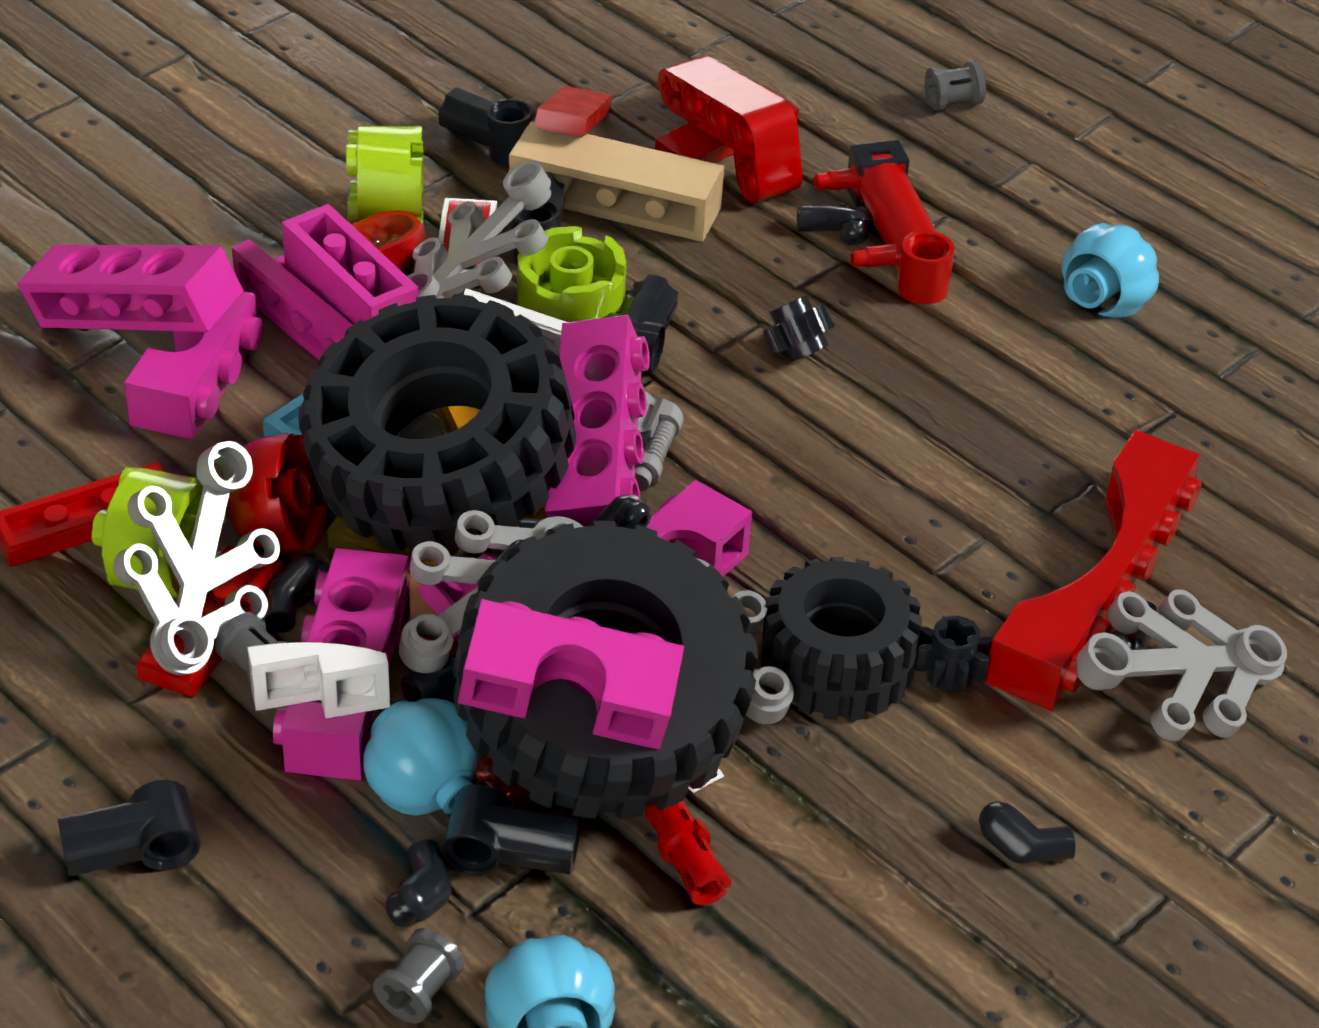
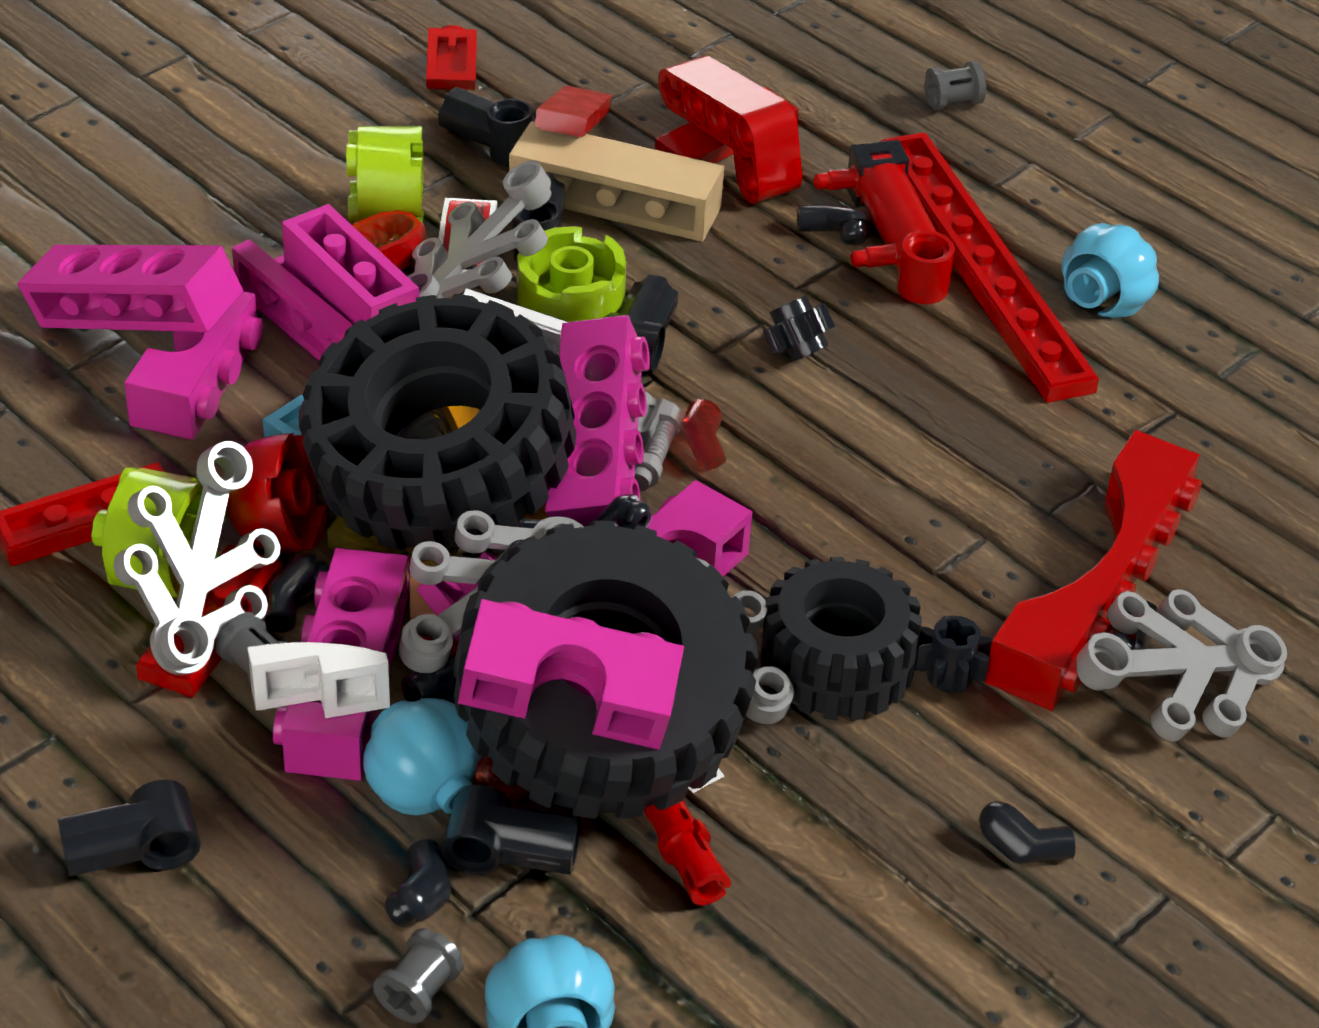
(451, 58): none -> red bracket
(700, 429): none -> clear red arm
(997, 278): none -> red tile

